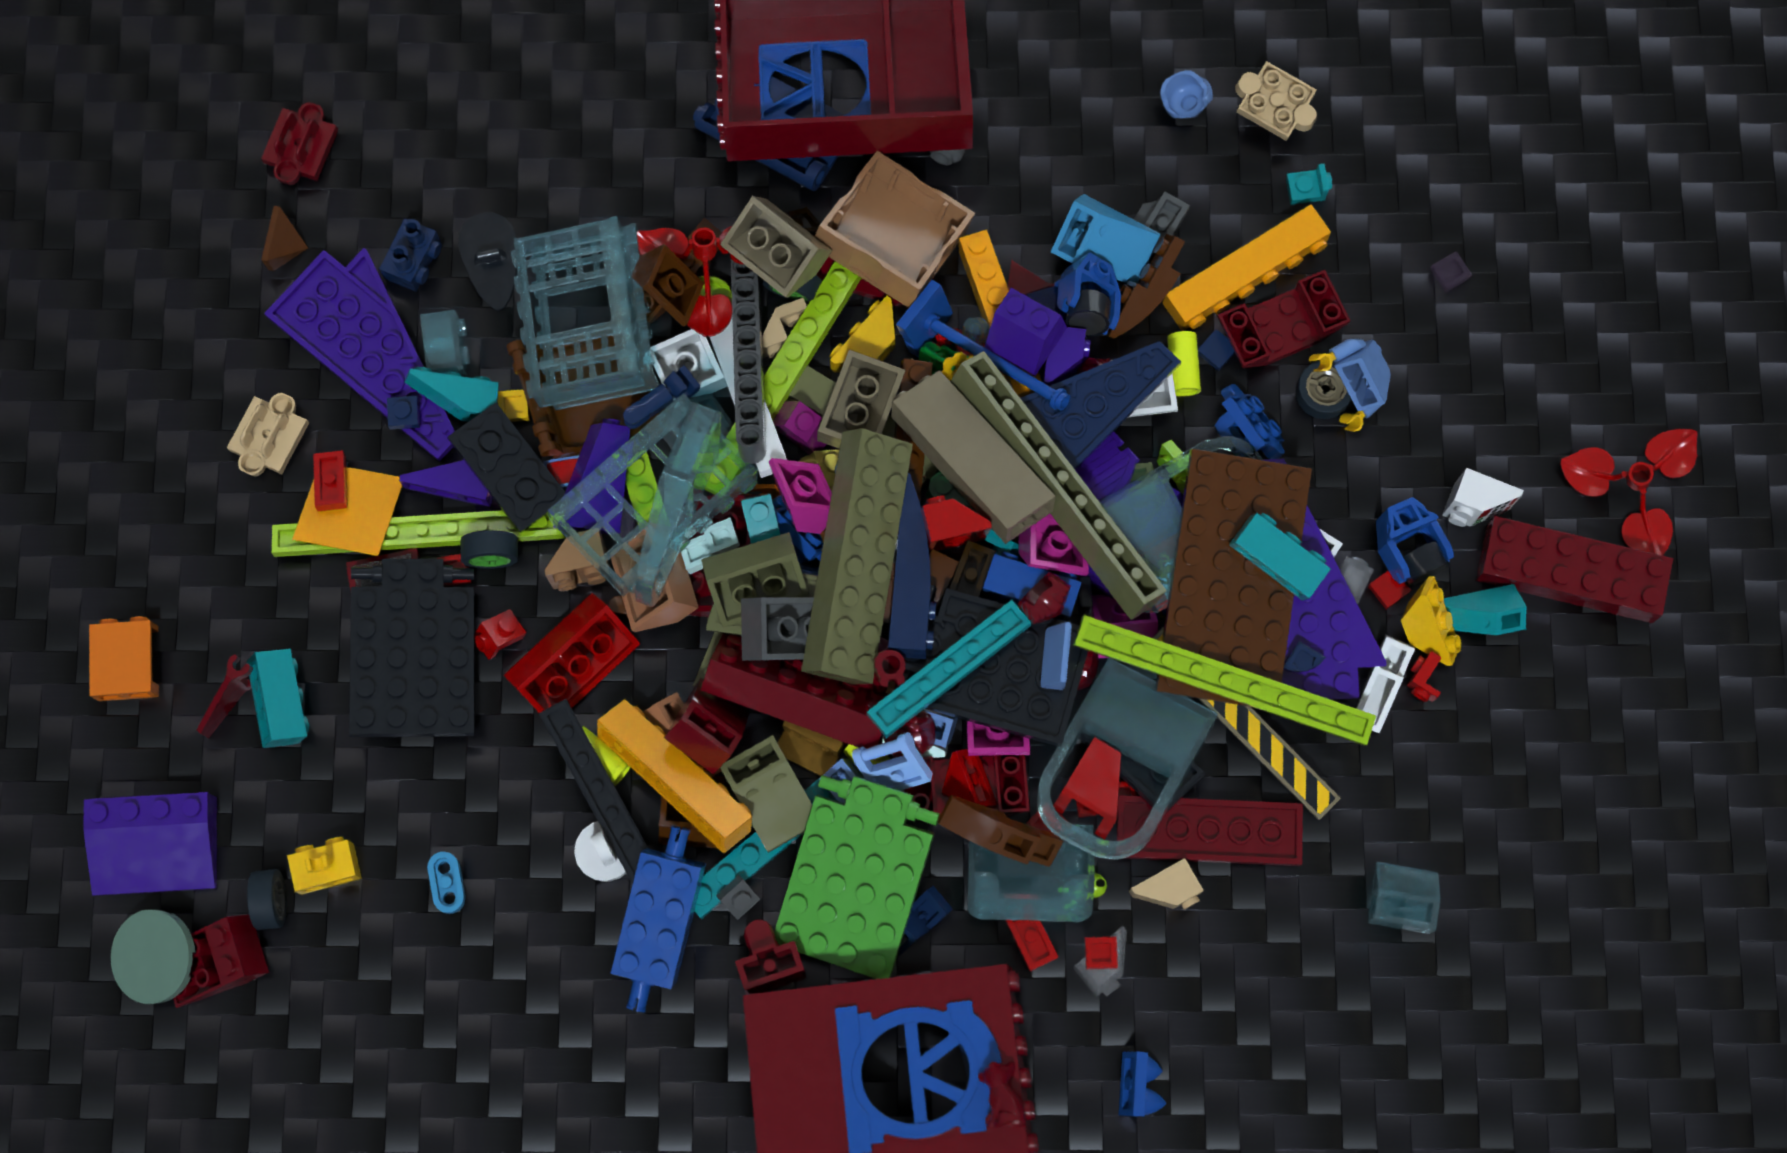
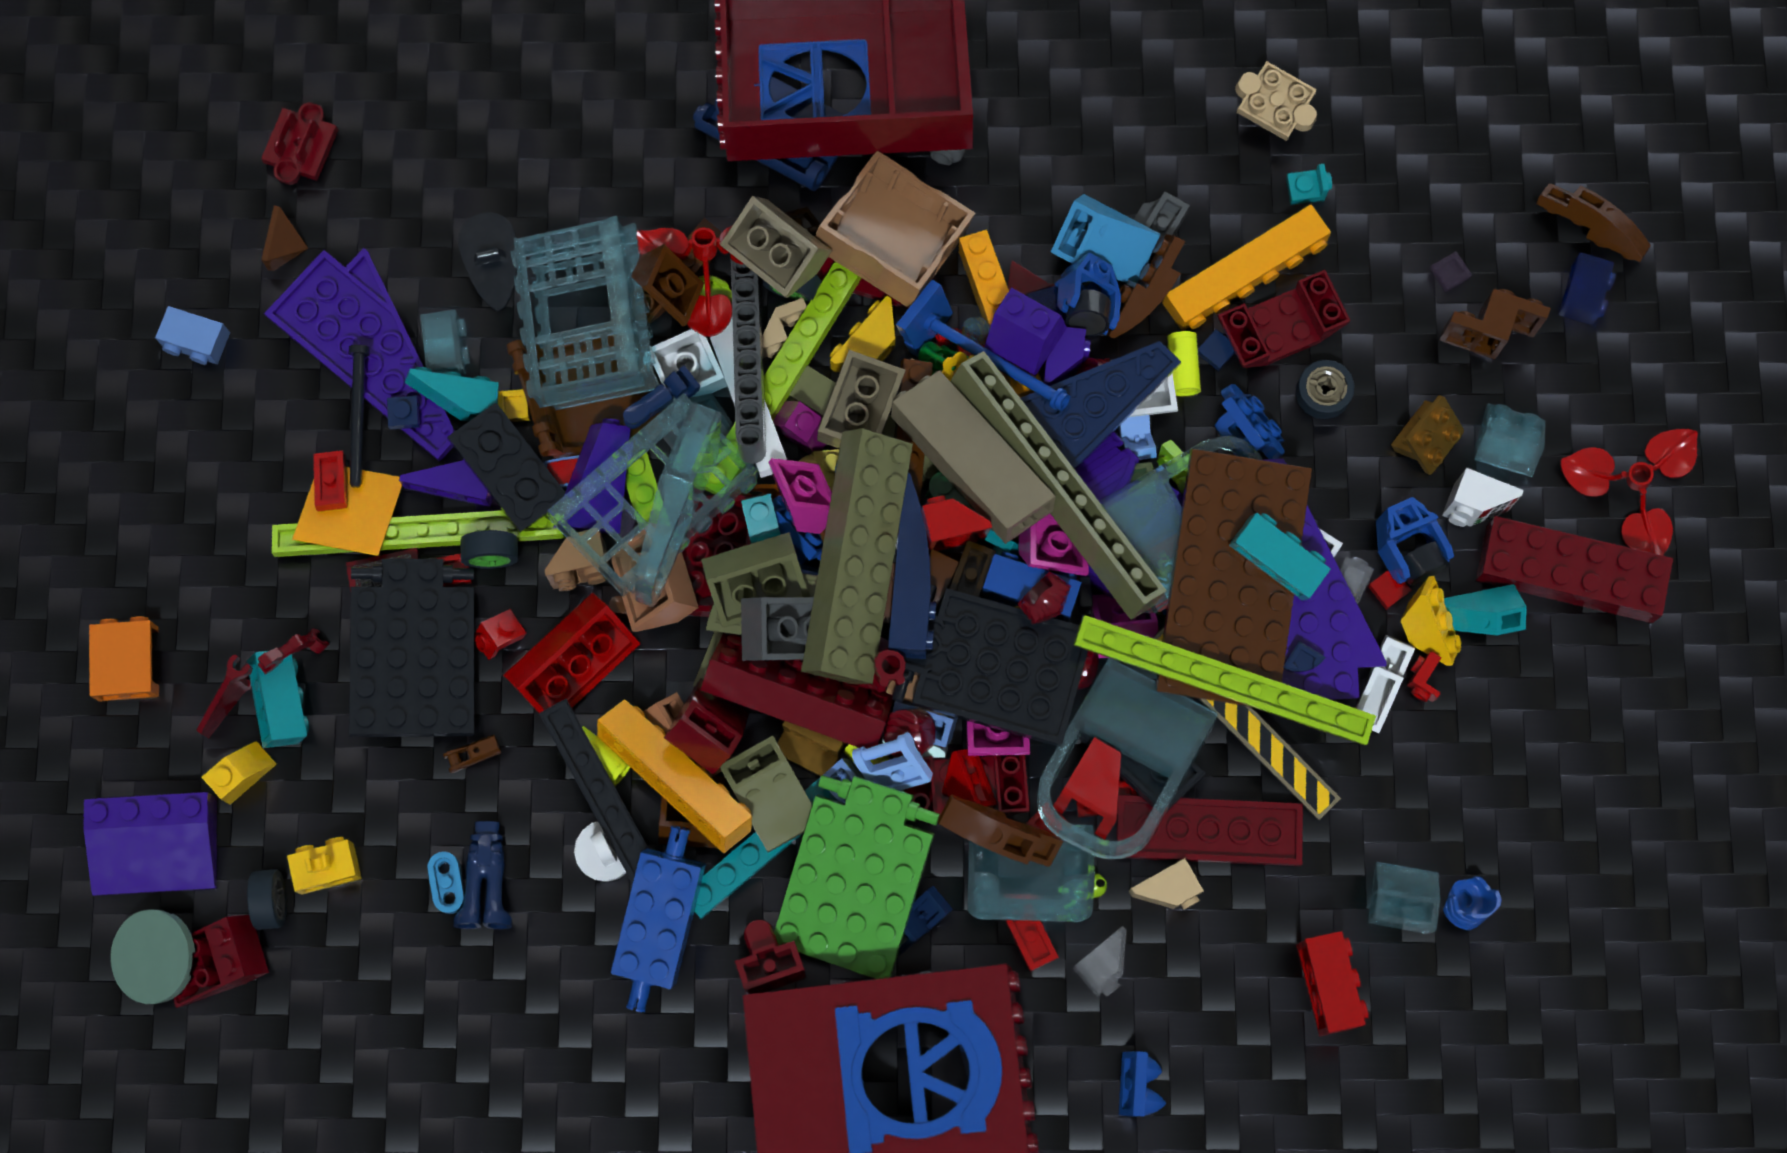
(192, 335): none -> medium blue brick
(238, 772): none -> yellow slope
(268, 433): tan piece -> none
(274, 657): none -> dark red piece
(359, 353): none -> black bar
(411, 255): dark blue brick -> none
(477, 752): none -> reddish brown bar
(484, 861): none -> dark blue piece
(715, 540): light aqua slope -> none
(738, 897): dark grey plate -> none
(948, 668): teal plate -> none
(1004, 1102): dark red animal -> none
(1056, 656): medium blue slope -> none
(1101, 953): red tile -> none
(1137, 436): none -> light blue slope
(1185, 94): medium blue hair -> none
(1332, 983): none -> red brick
(1362, 373): medium blue torso -> none
(1429, 434): none -> pearl gold bracket
(1471, 903): none -> blue hair
(1494, 324): none -> reddish brown bracket
(1510, 439): none -> clear light blue slope
(1587, 288): none -> clear blue brick
(1607, 223): none -> reddish brown slope

